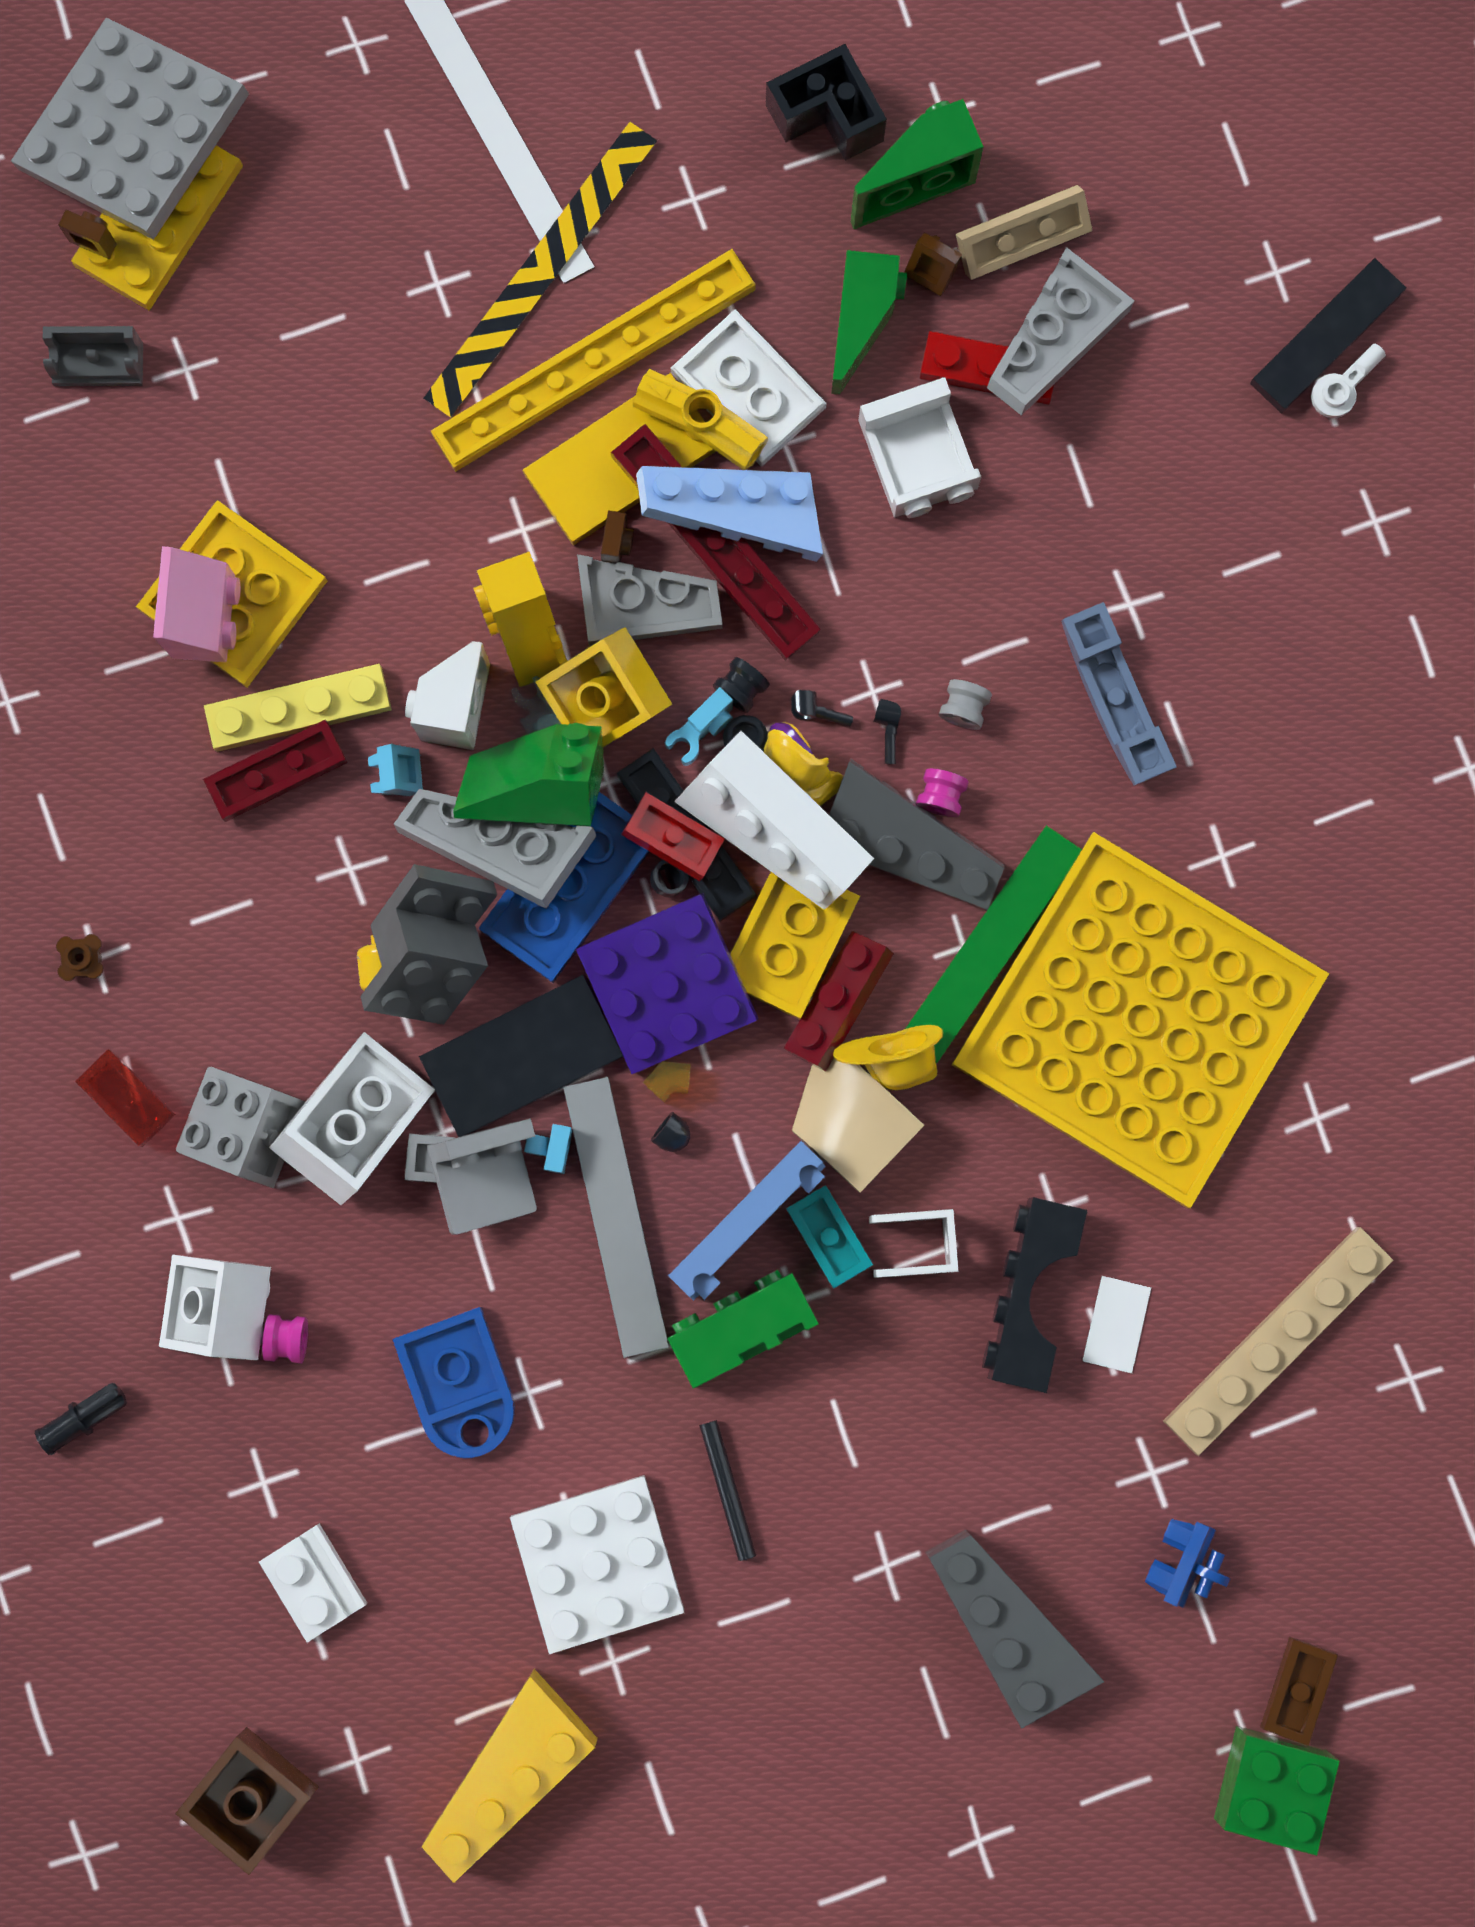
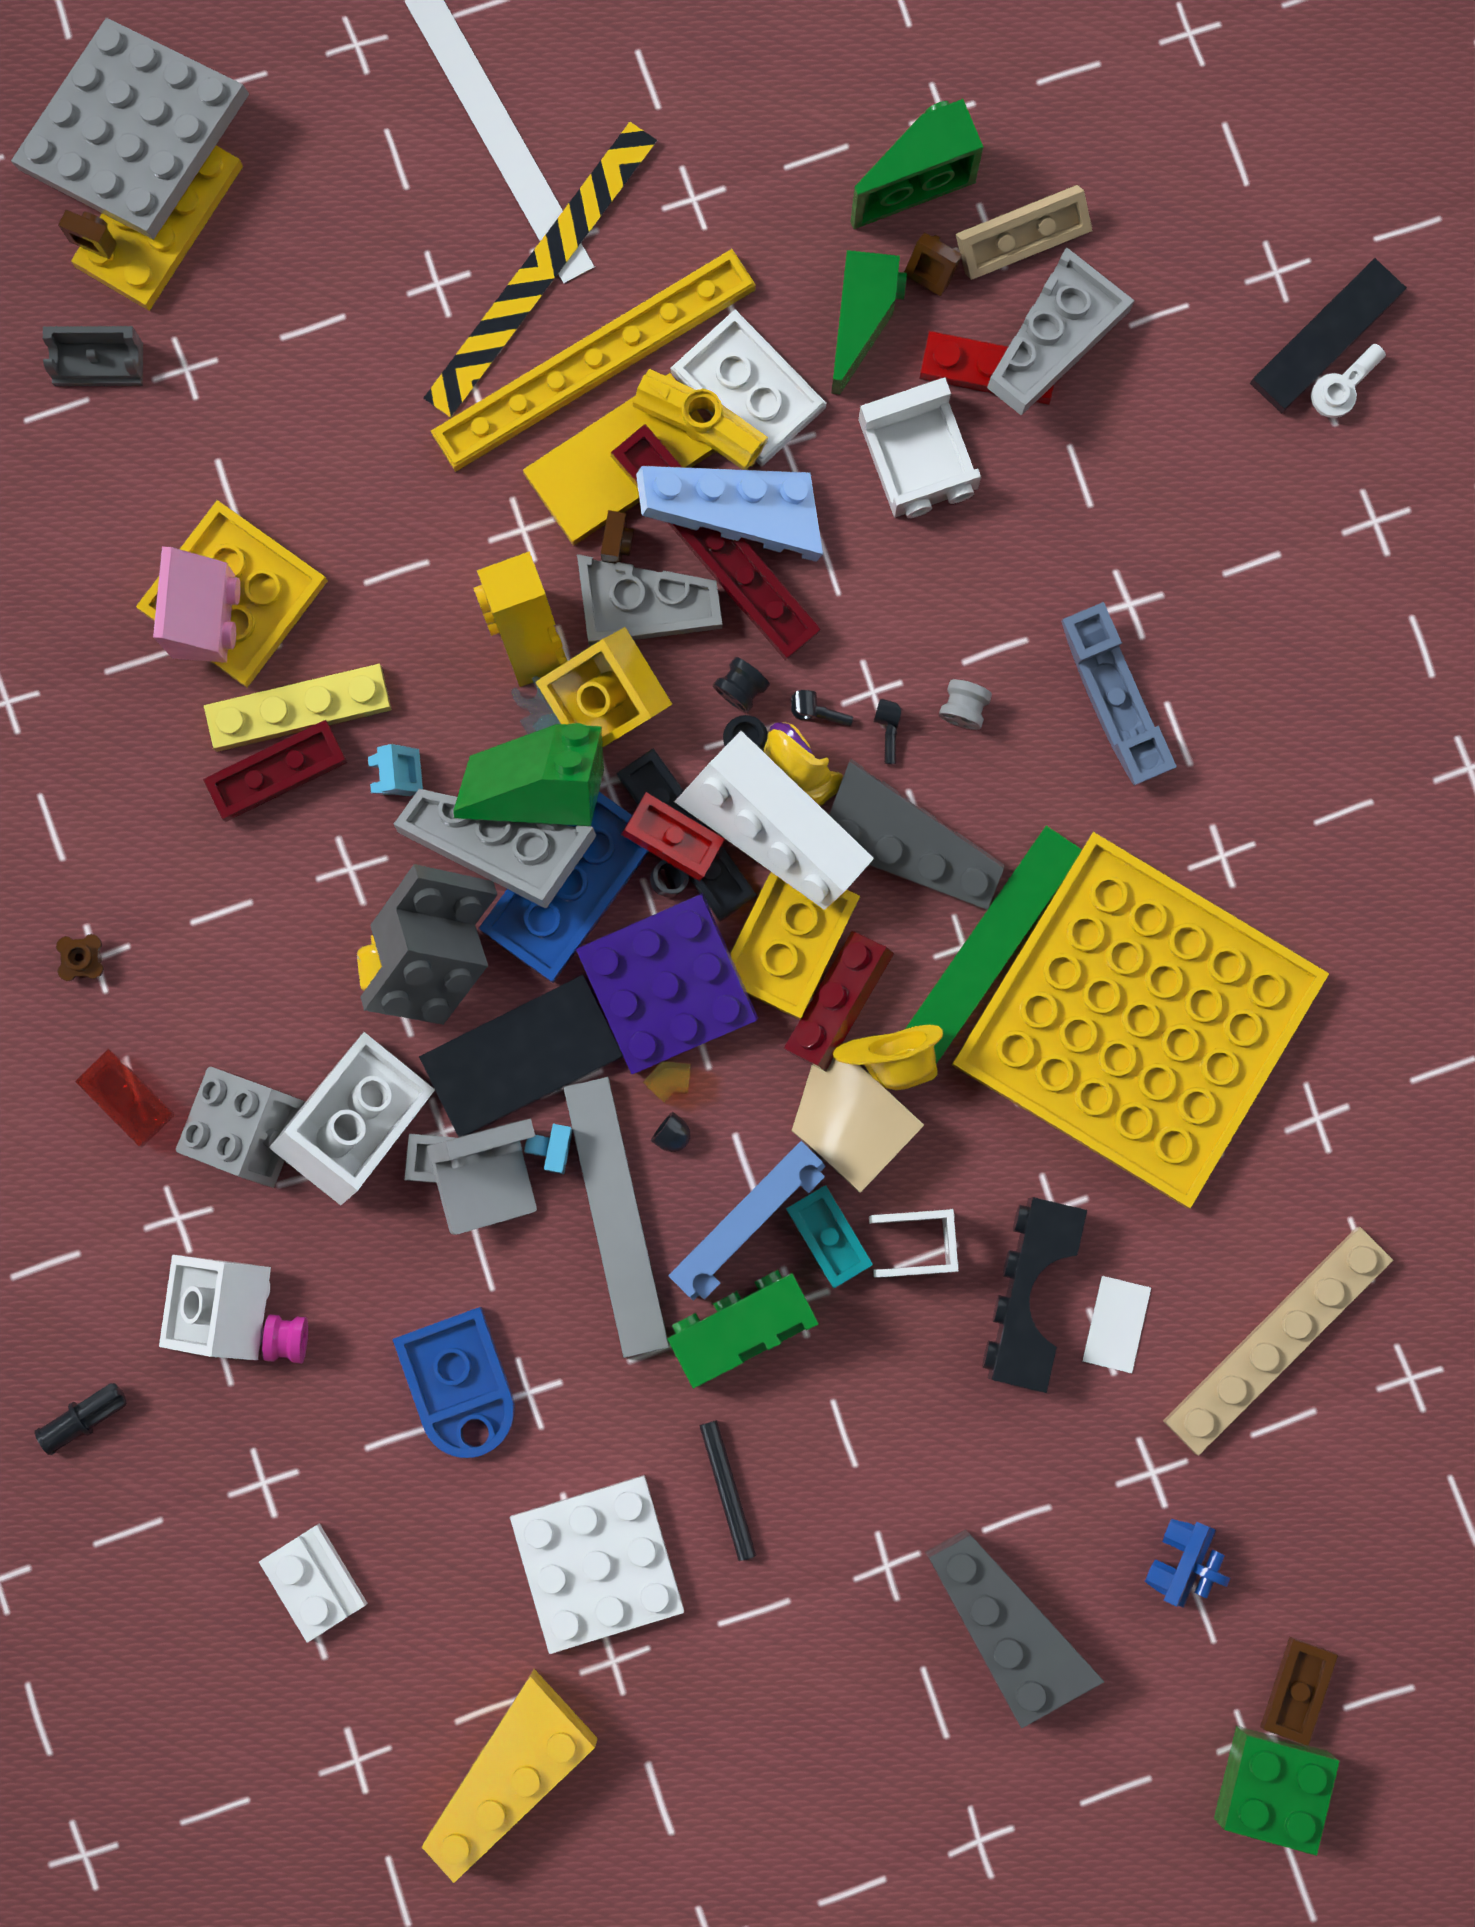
(247, 1800): reddish brown brick -> none
(451, 699): white slope -> none
(709, 717): medium azure plate -> none
(828, 93): black brick -> none
(942, 792): dark pink wheel -> none

